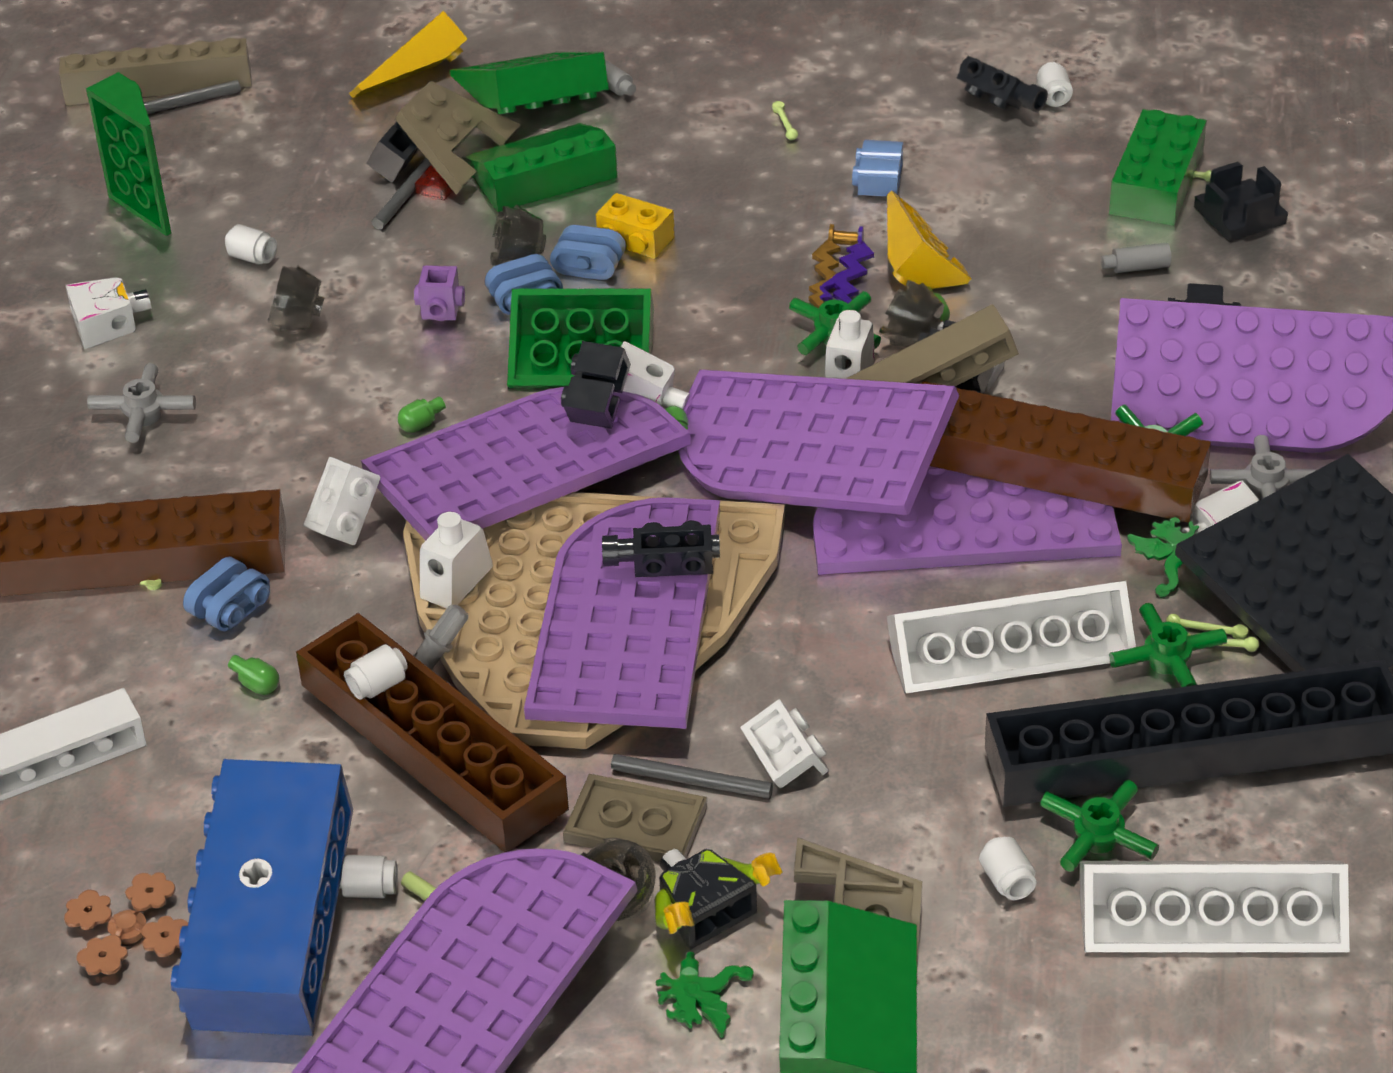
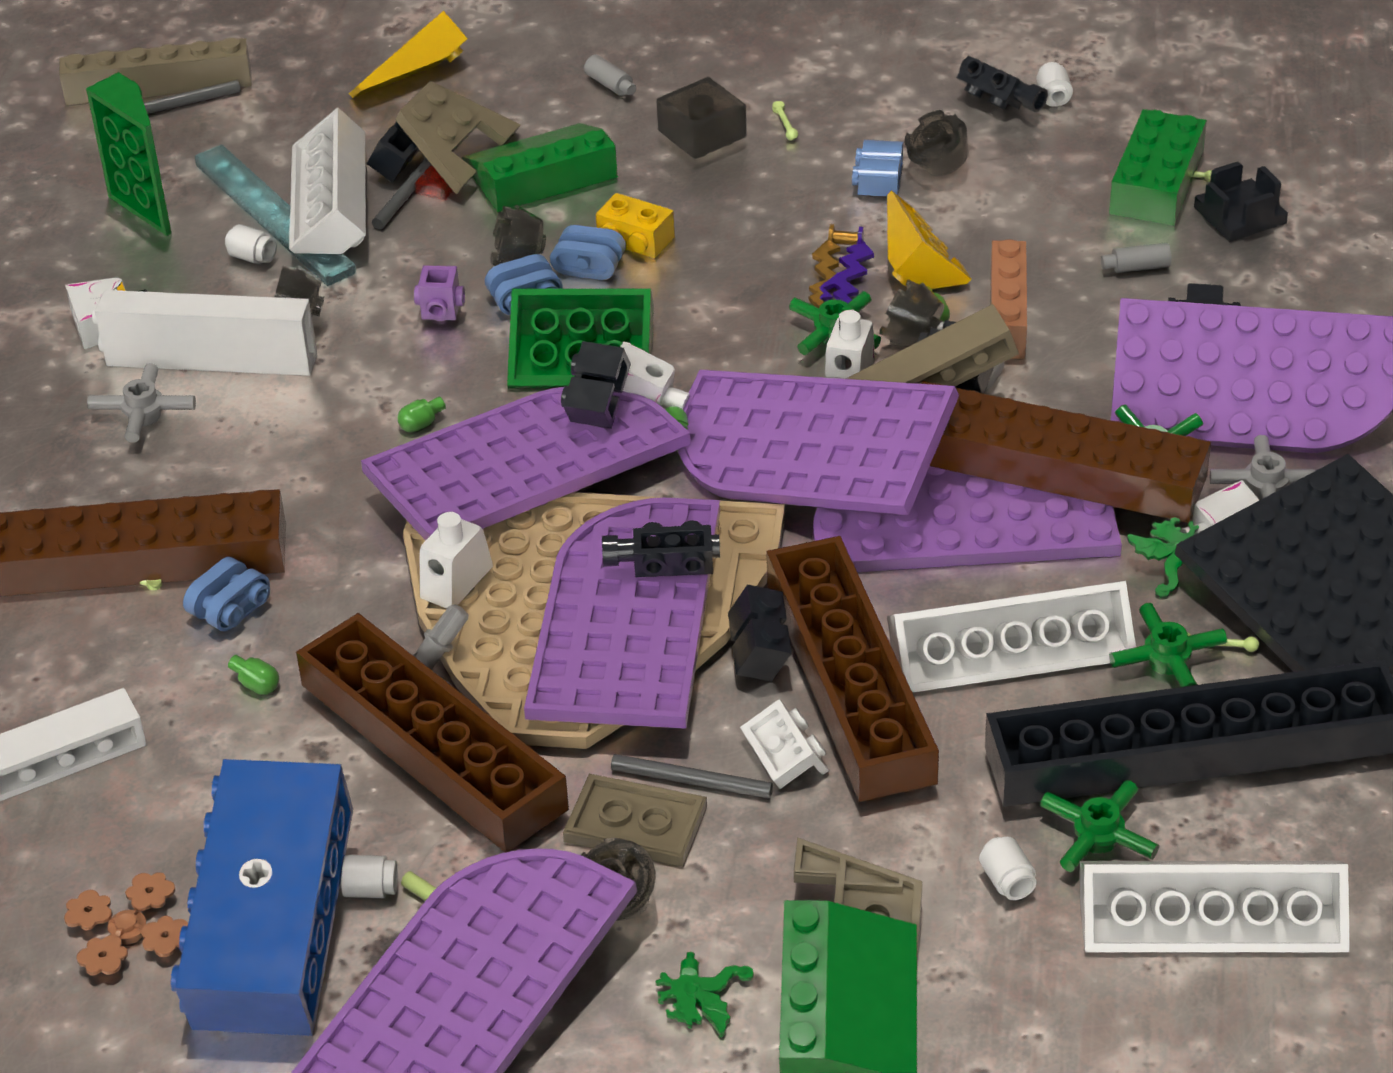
(206, 332): none -> white brick
(267, 210): none -> clear light blue tile
(328, 187): none -> white slope
(342, 501): white bracket -> none
(376, 672): white brick -> none
(534, 80): green slope -> none
(701, 117): none -> clear smoke brick
(708, 892): torso -> none
(759, 633): none -> black piece
(853, 670): none -> reddish brown brick
(938, 143): none -> clear smoke cone
(1009, 288): none -> nougat brick
(1238, 631): yellowish green hinge -> none

